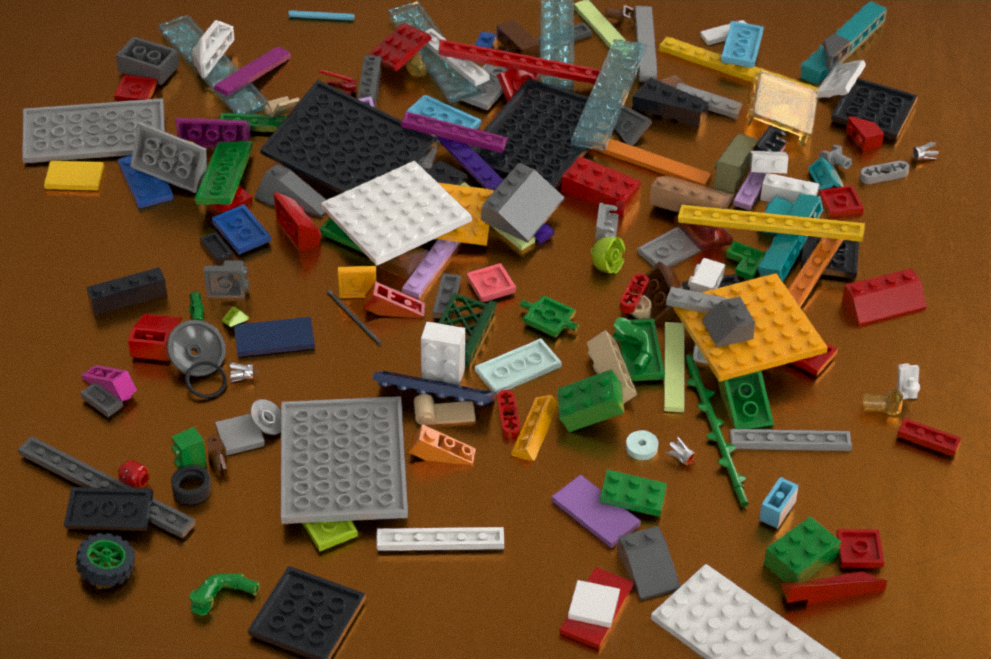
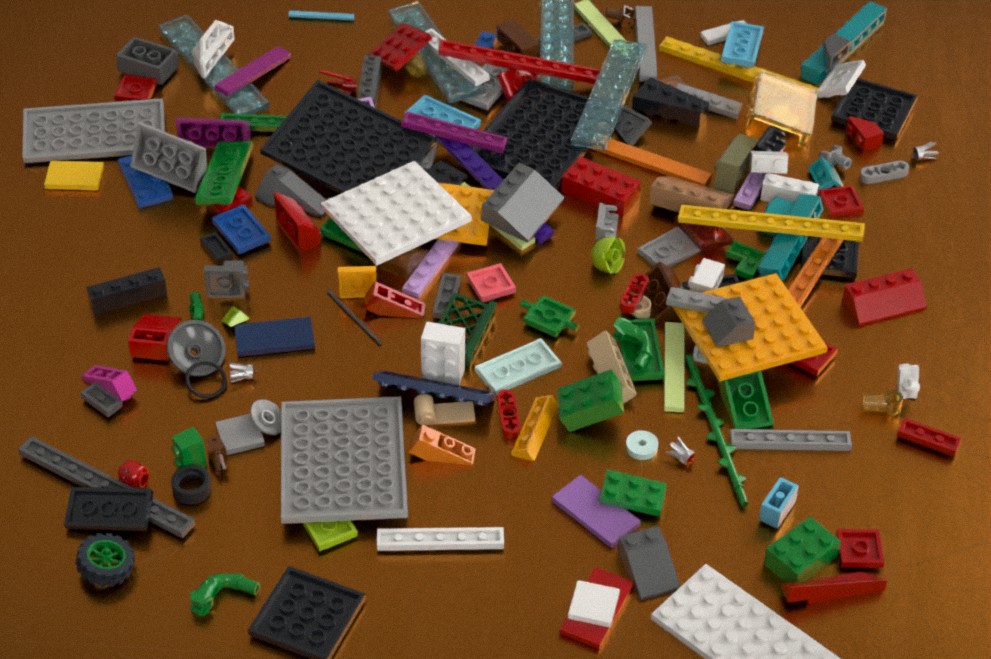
(280, 106): tan door -> none

